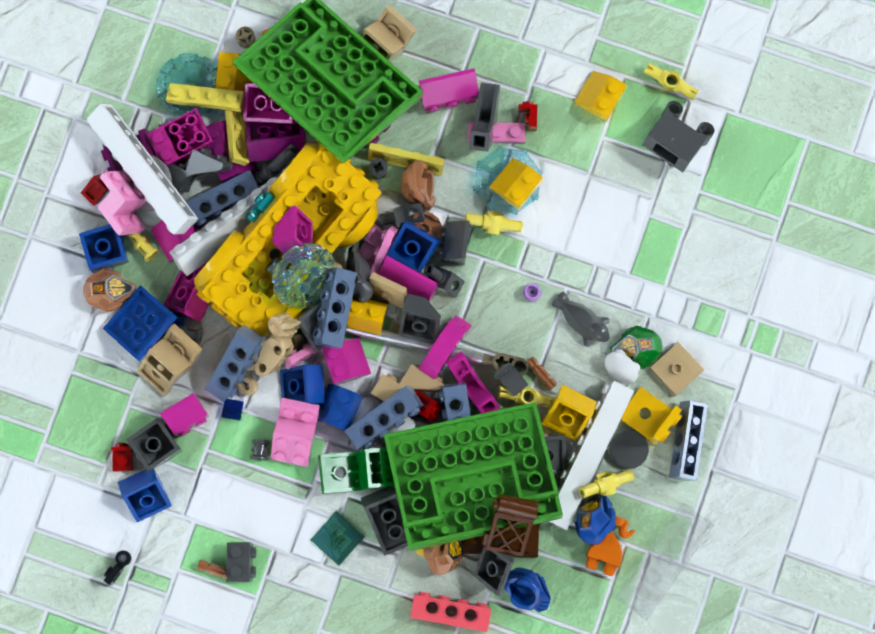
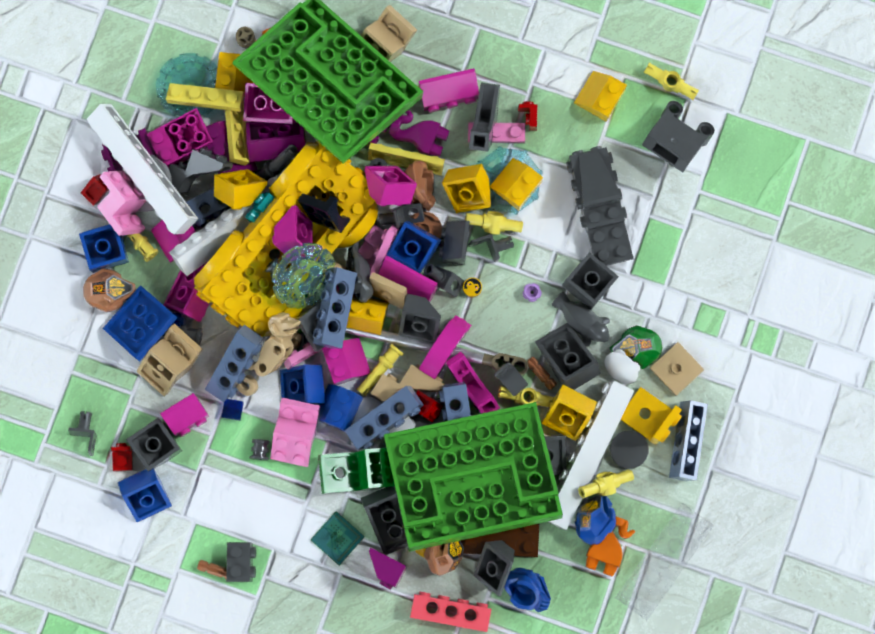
(84, 431): none -> dark grey bracket
(114, 572): black plate -> none
(238, 188): none -> yellow slope
(323, 212): none -> black piece
(385, 362): none -> light yellow pin
(387, 569): none -> magenta slope
(389, 185): none -> dark pink slope
(421, 134): none -> magenta hips
(467, 188): none -> yellow slope
(472, 287): none -> yellow tile
(494, 246): none -> dark grey bracket
(511, 509): reddish brown piece -> none
(568, 357): none -> dark grey slope
(590, 280): none -> dark grey slope
(600, 204): none -> dark grey wedge

